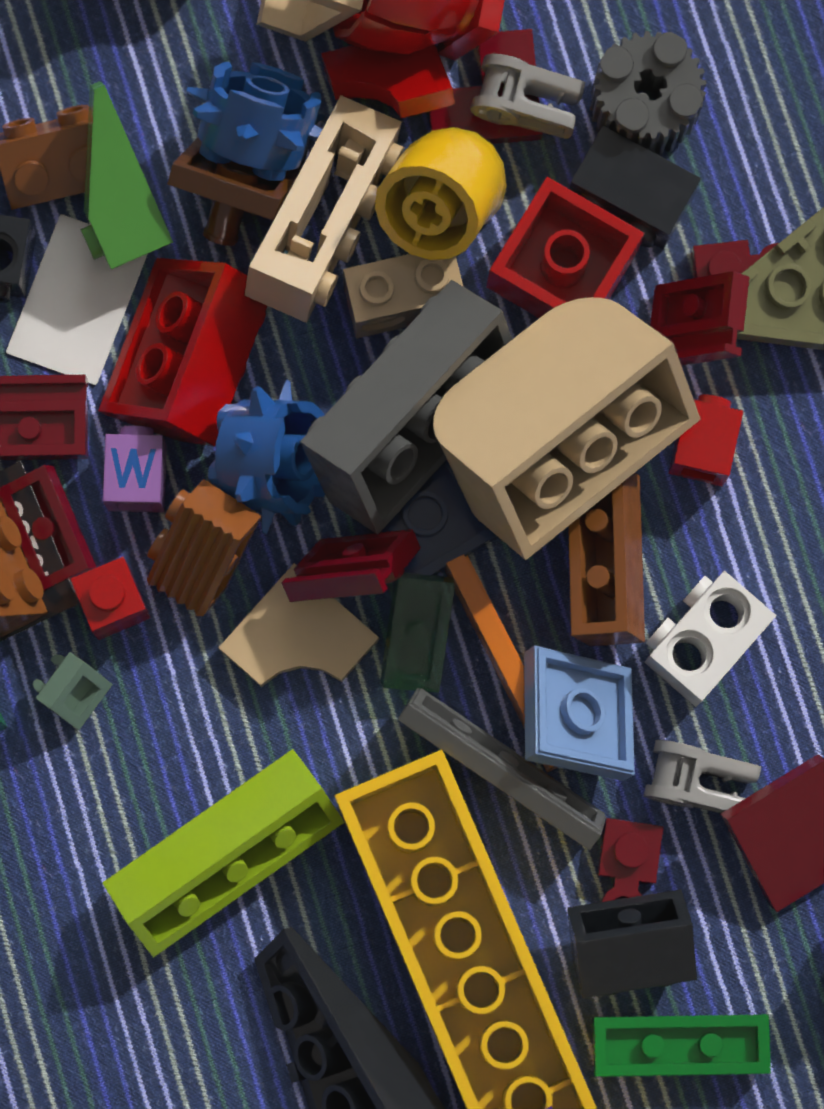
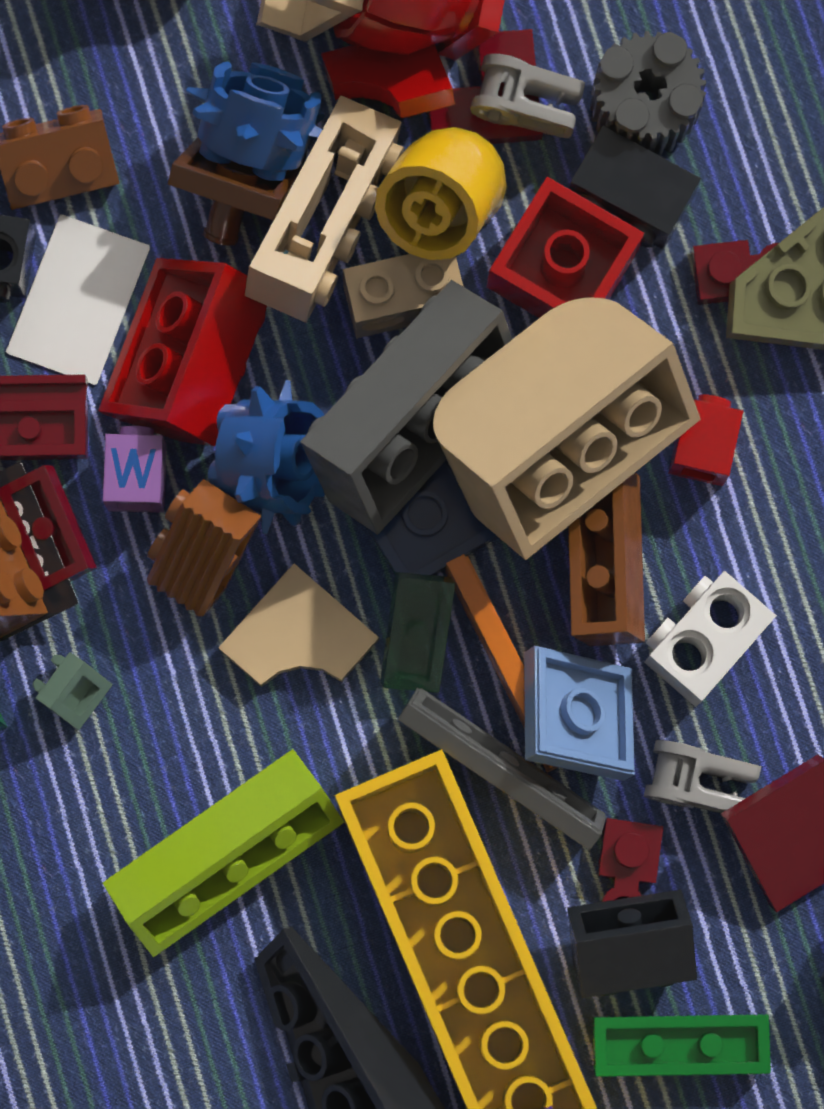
(110, 598): red brick -> none
(117, 196): bright green slope -> none
(351, 565): dark red plate -> none
(702, 315): dark red plate -> none

